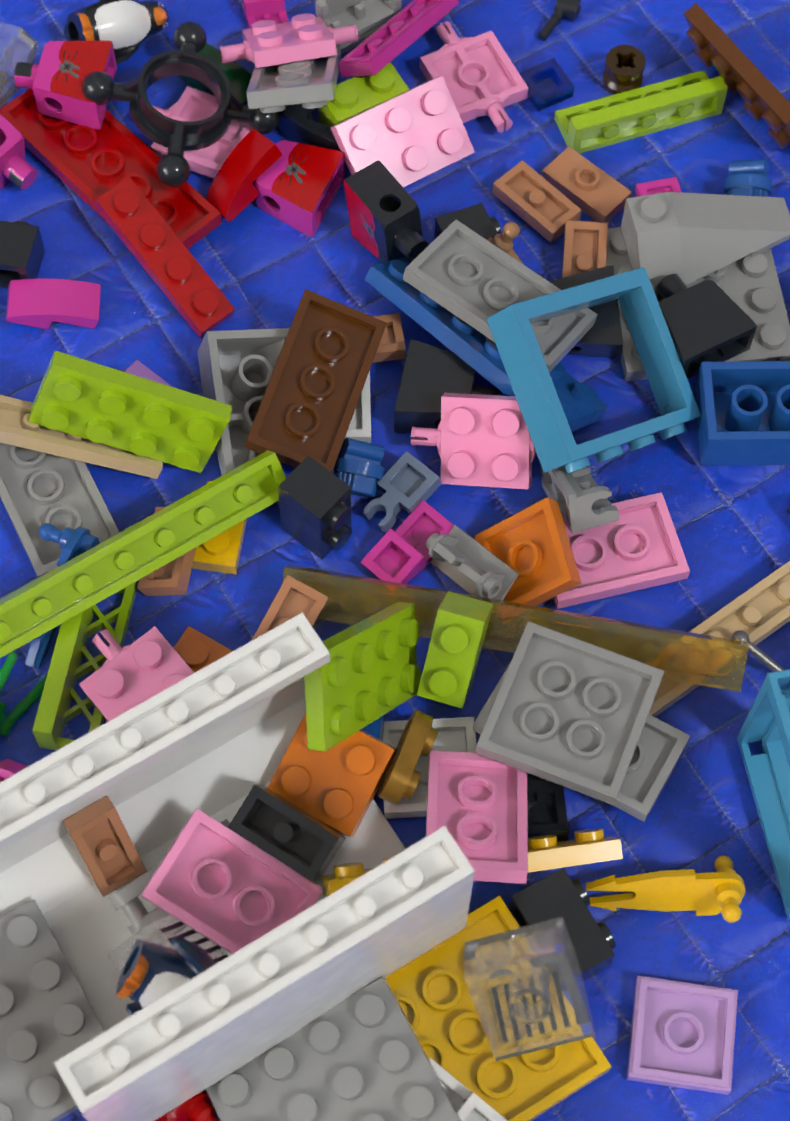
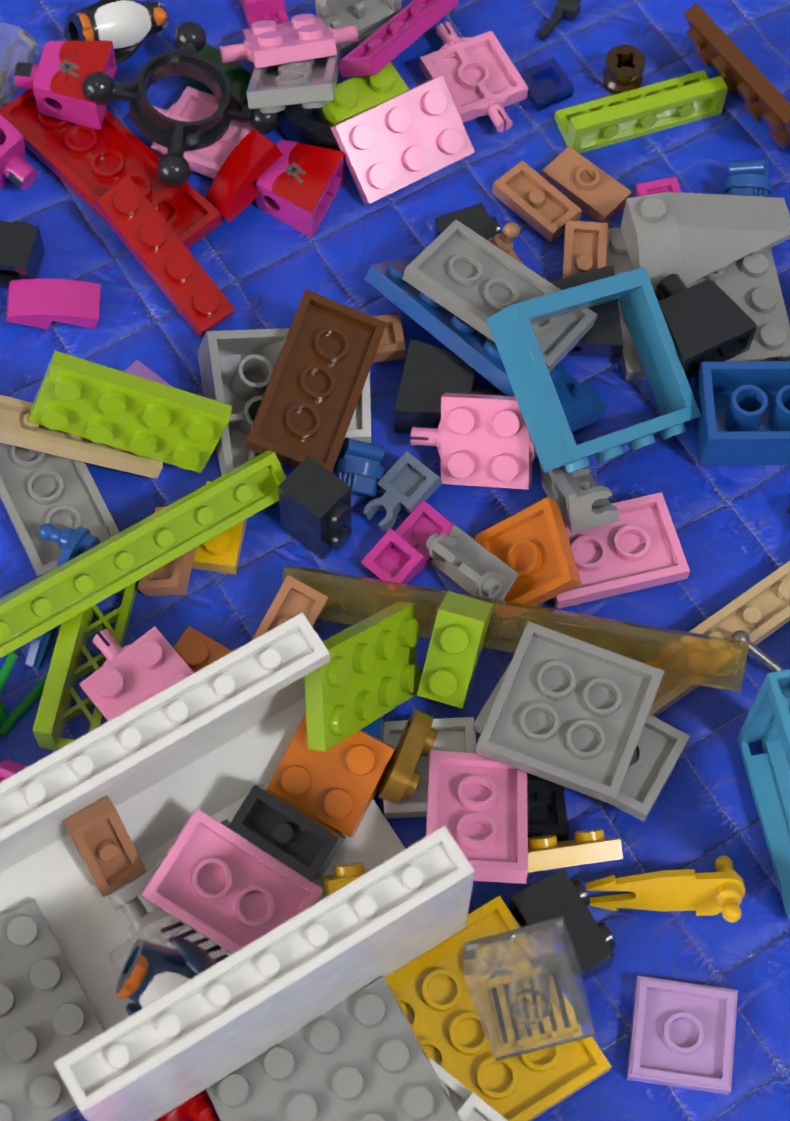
(383, 214): black torso -> none

